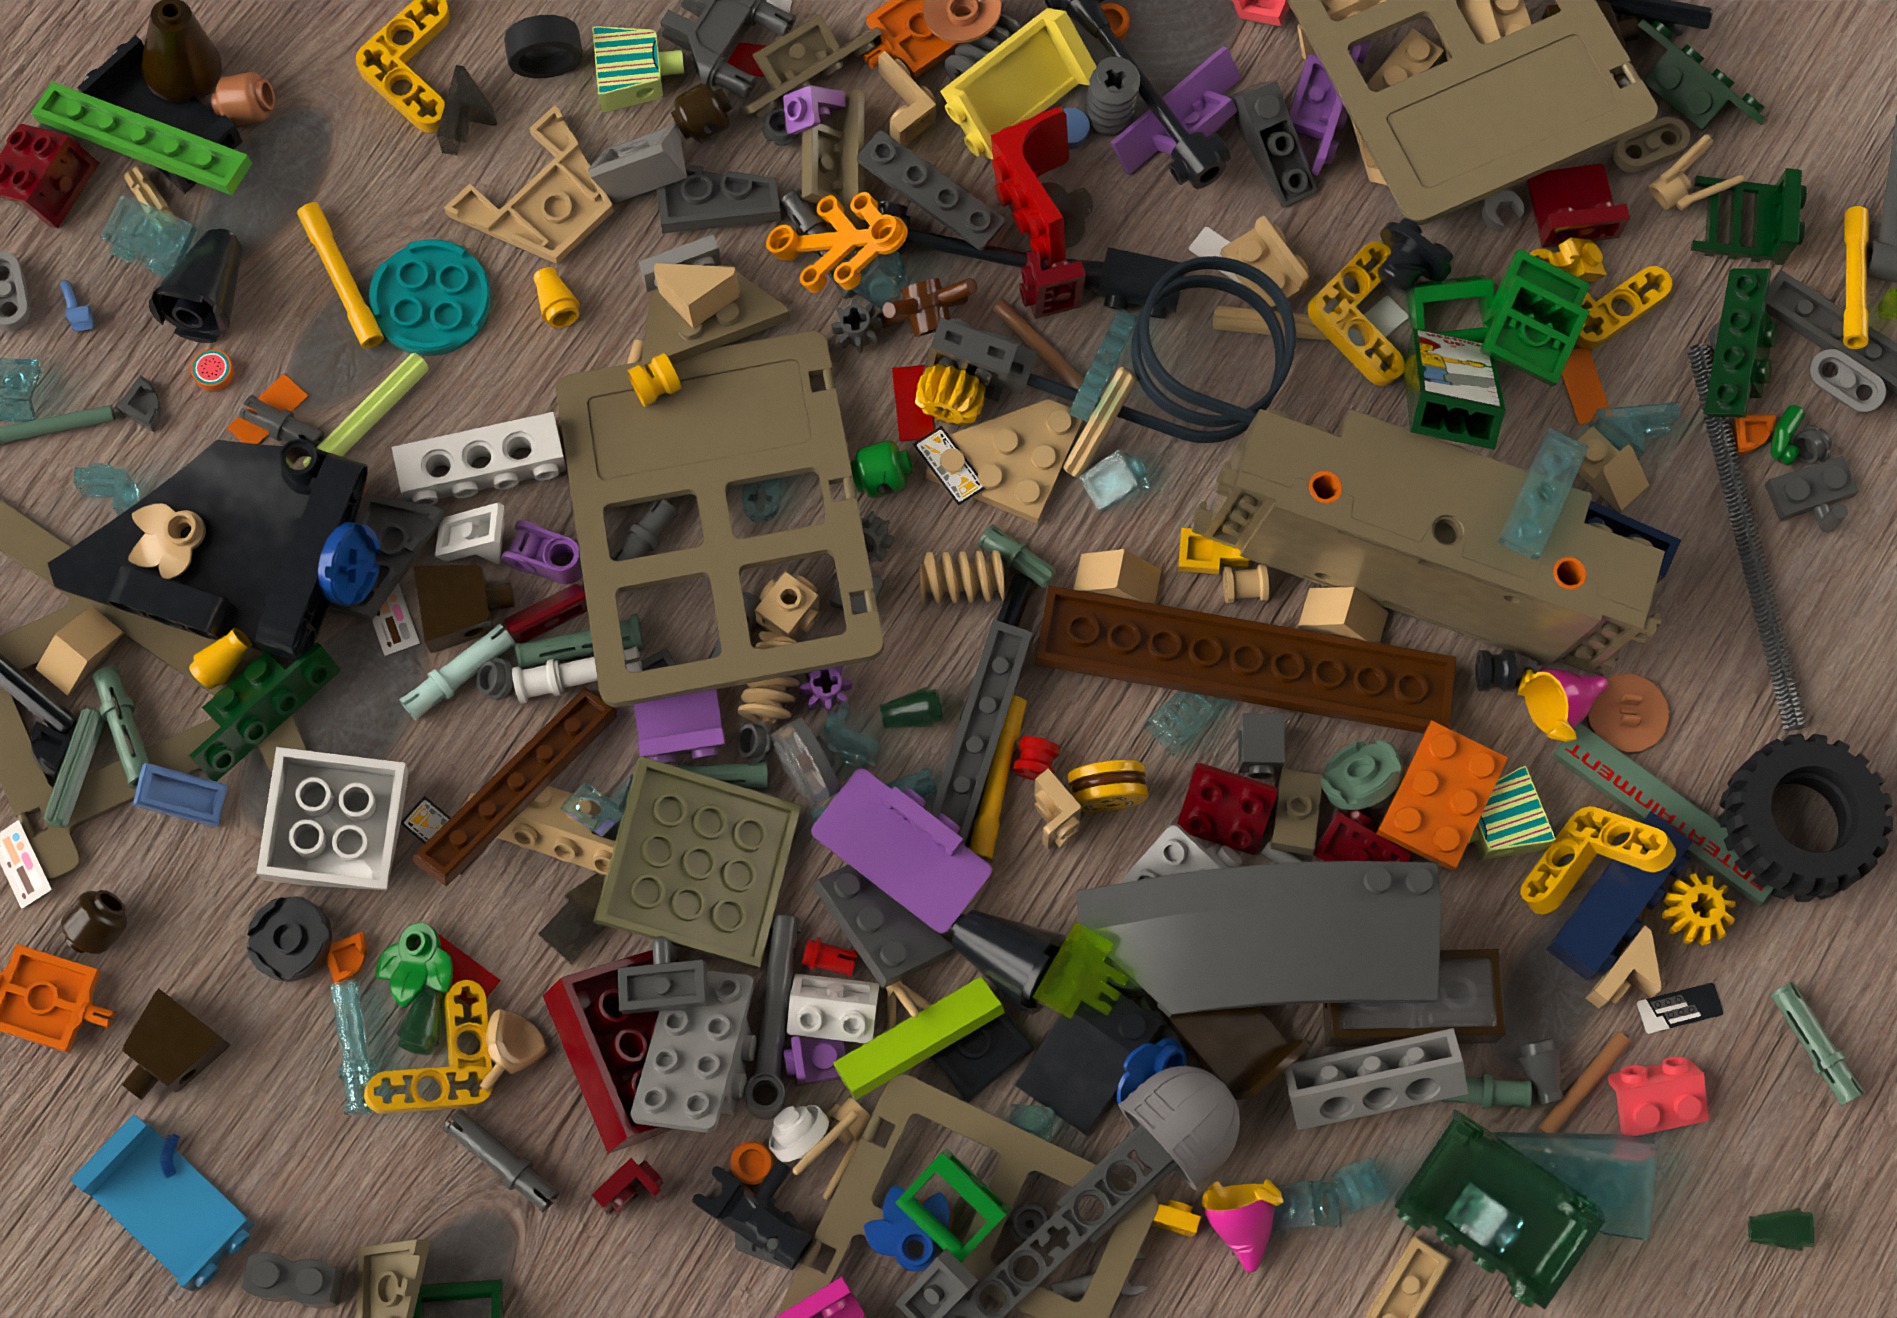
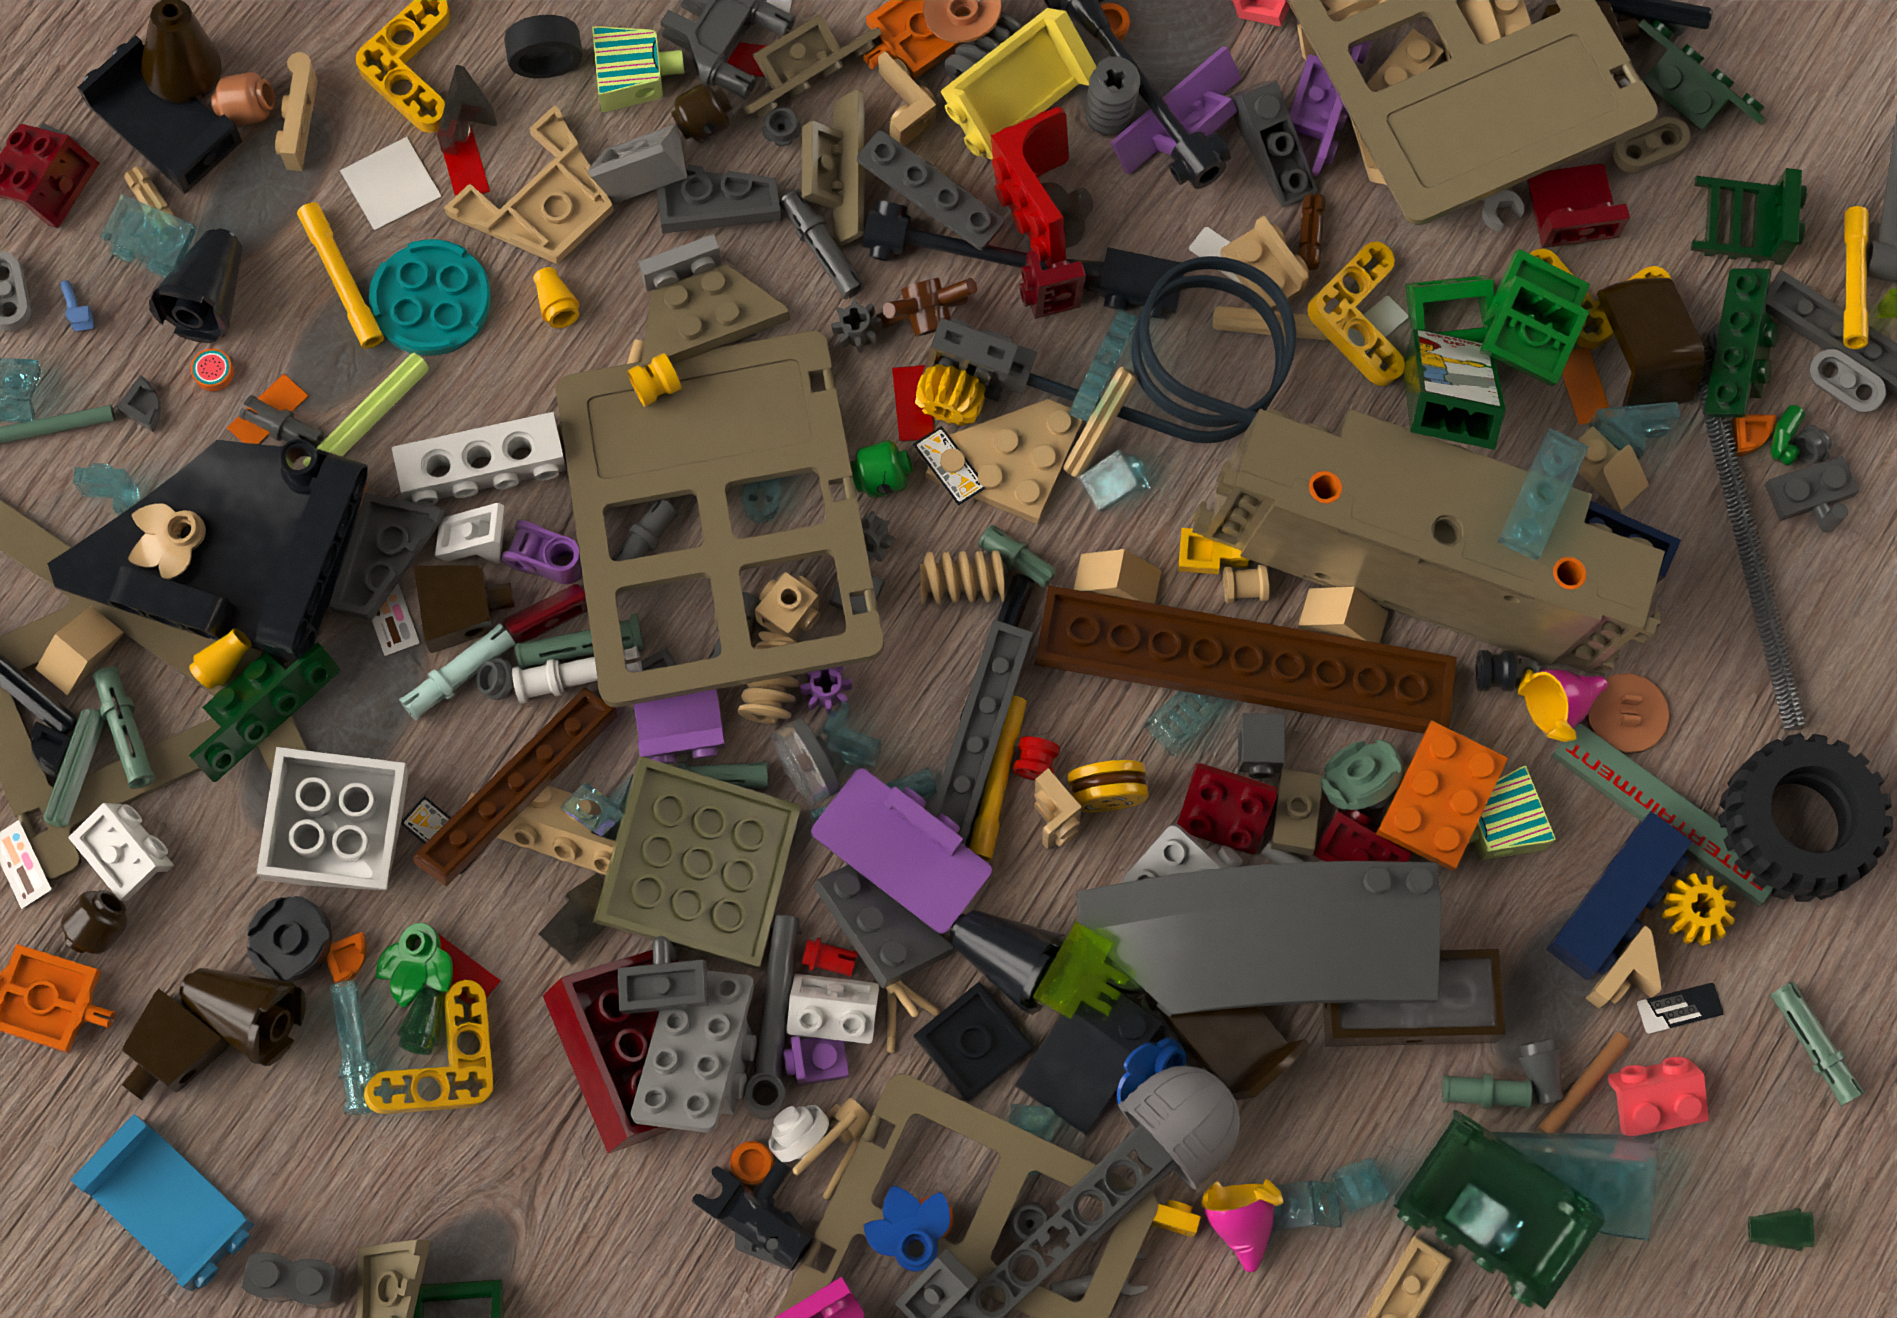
(120, 849): none -> white bracket
(142, 138): bright green plate -> none
(170, 1147): blue leg -> none
(180, 795): medium blue tile -> none
(246, 1011): none -> dark brown cone
(297, 112): none -> tan plate
(348, 564): blue tile -> none
(390, 183): none -> white sticker
(467, 167): none -> red sticker
(512, 1045): tan piece -> none
(515, 1171): dark grey pin -> none
(620, 1188): dark red bracket -> none
(697, 289): tan slope -> none
(755, 741): dark grey plate -> none
(809, 106): medium lavender bracket -> none
(882, 237): light orange plant -> none
(882, 279): clear light blue brick -> none
(913, 710): clear green cone -> none
(918, 1038): lime tile -> none
(969, 1187): green tile -> none
(1038, 344): medium nougat bar -> none
(1077, 127): medium blue tile -> none
(1312, 230): none -> reddish brown axle
(1376, 1079): light grey brick -> none
(1411, 257): black plate -> none
(1549, 885): yellow beam -> none
(1580, 258): yellow plate -> none
(1655, 340): none -> dark brown piece
(1673, 184): tan plant -> none

